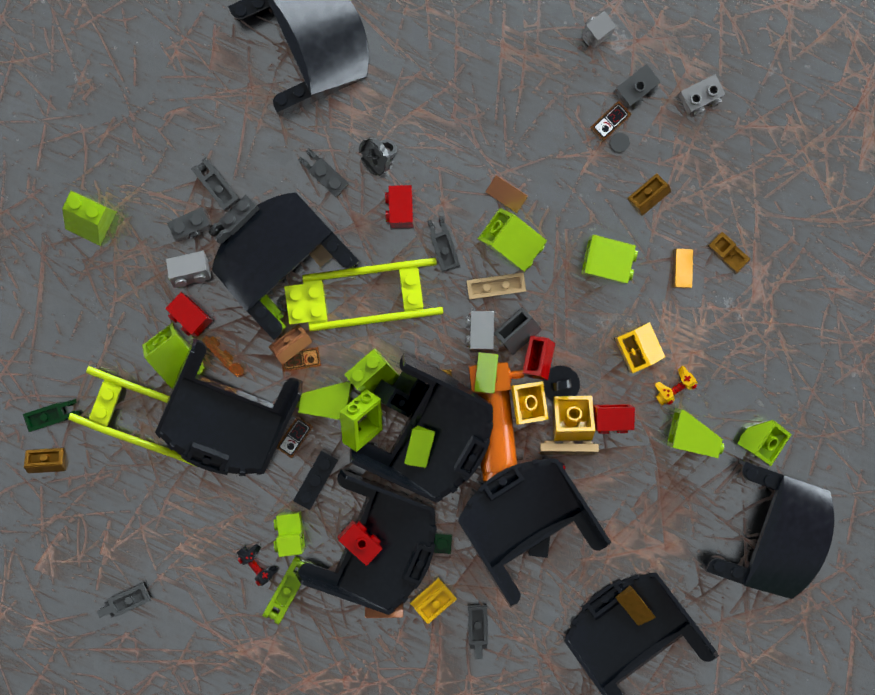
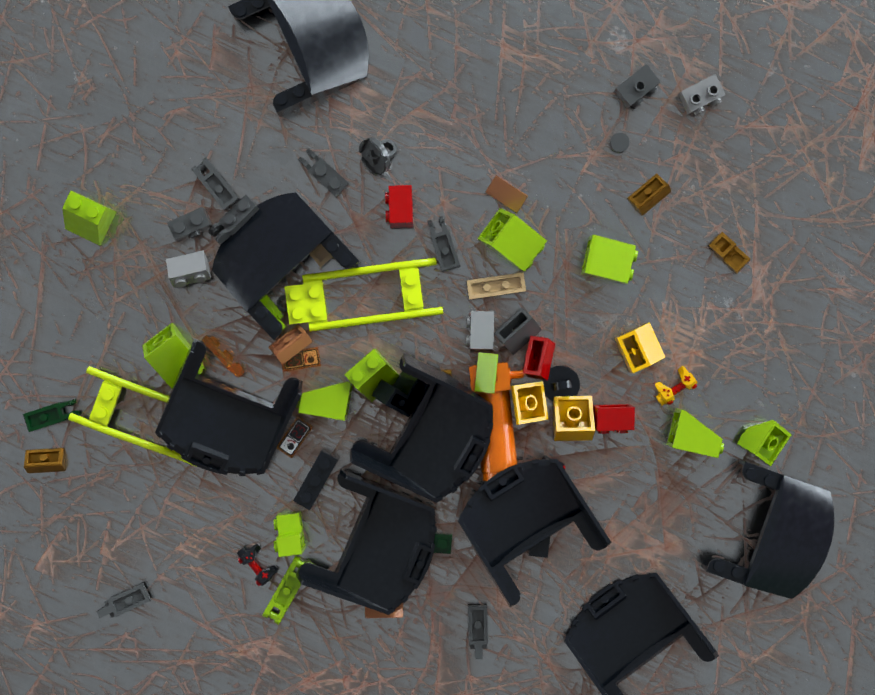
(188, 314): red brick -> none
(355, 434): lime window -> none
(360, 542): red brick -> none
(419, 447): lime slope -> none
(433, 600): yellow plate -> none
(568, 448): tan plate -> none
(598, 29): light grey brick -> none
(610, 121): tile -> none
(635, 606): pearl gold slope -> none
(682, 268): slope -> none

